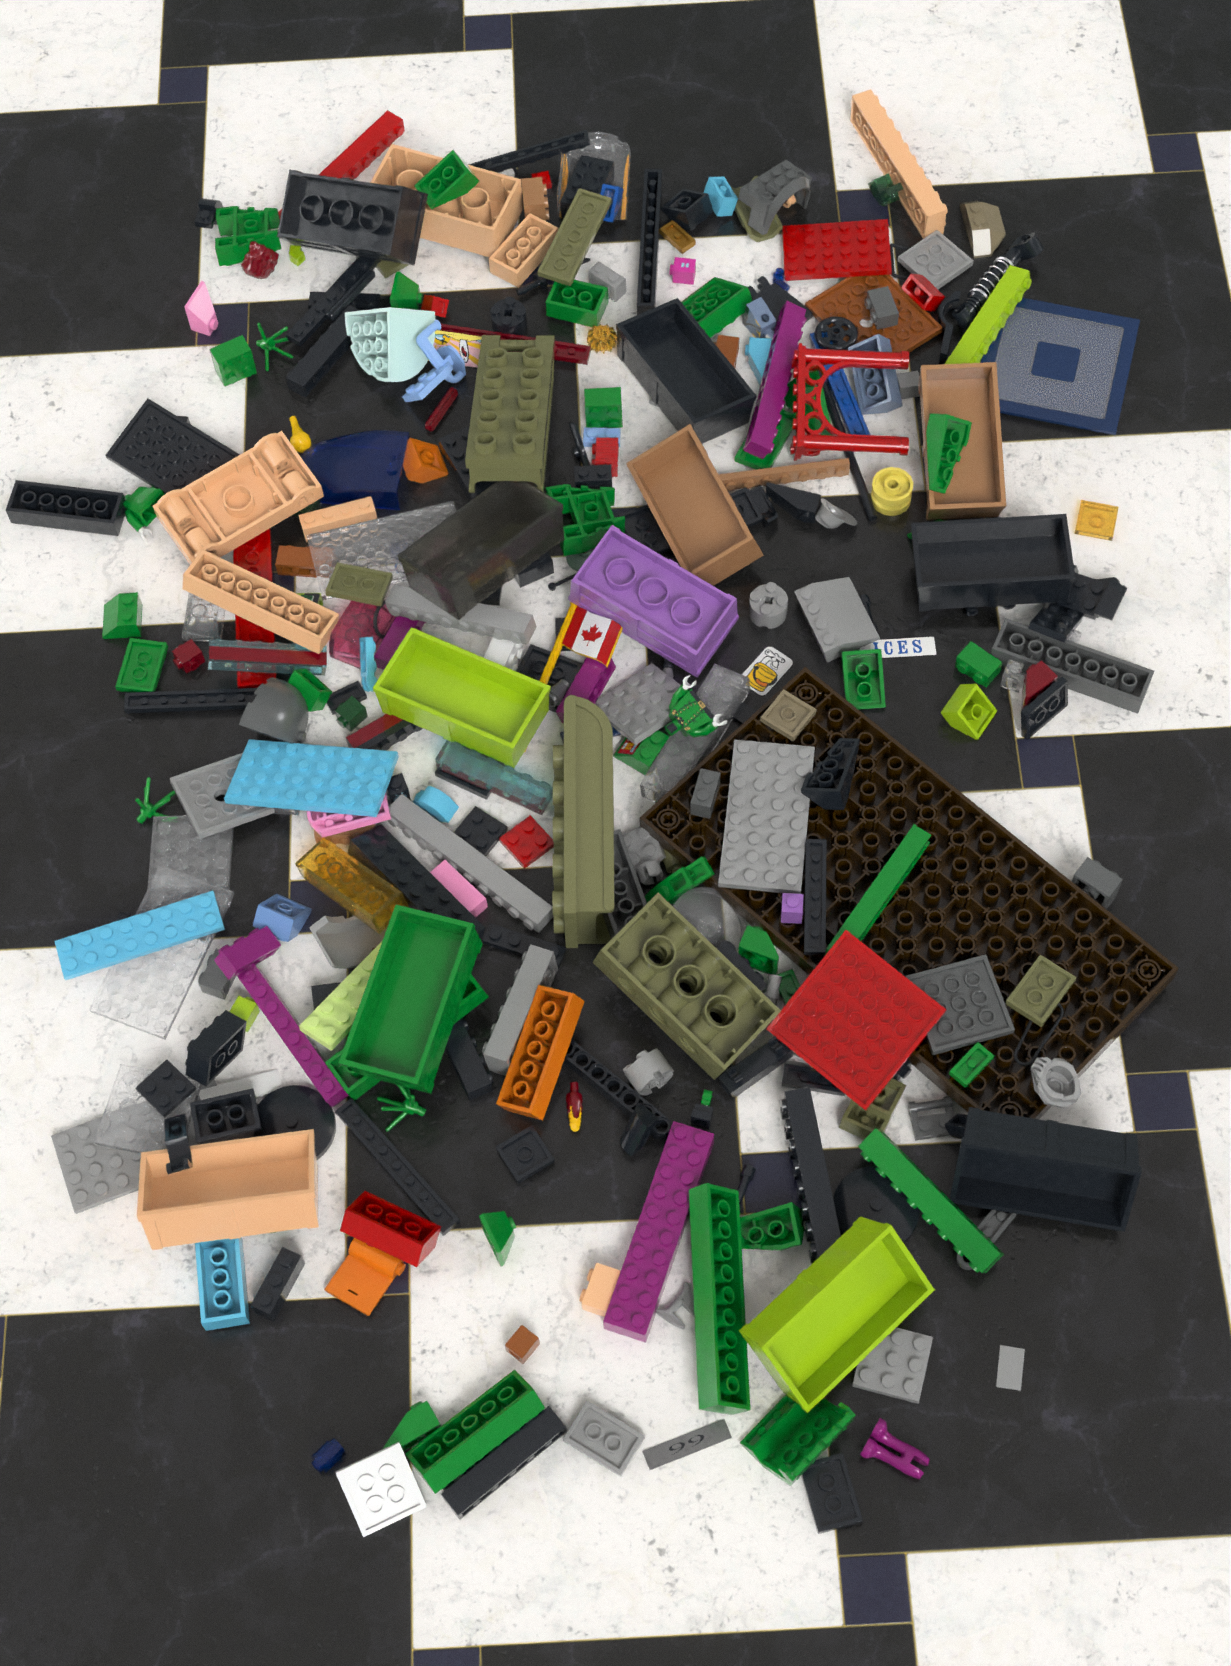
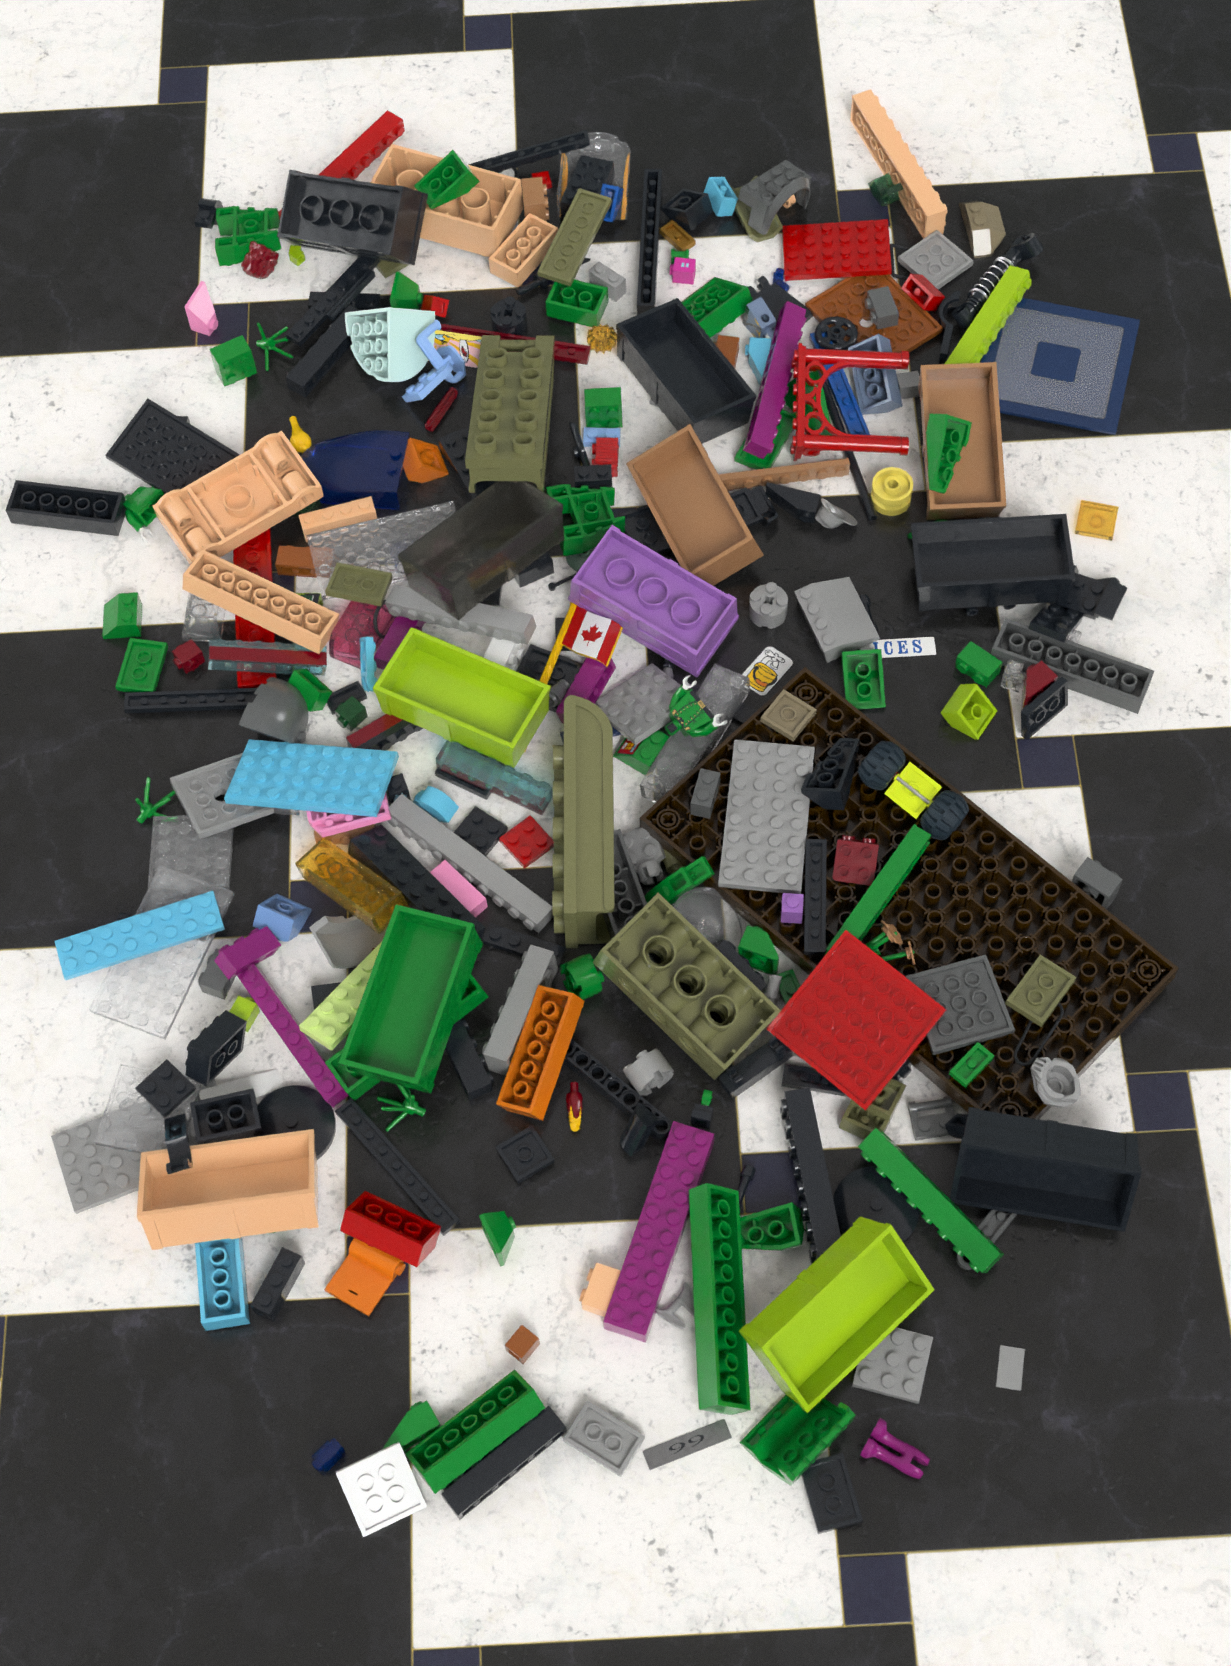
(582, 976): none -> green brick
(681, 254): none -> green bush
(855, 860): none -> dark red bracket
(894, 936): none -> plant
(913, 790): none -> black plate

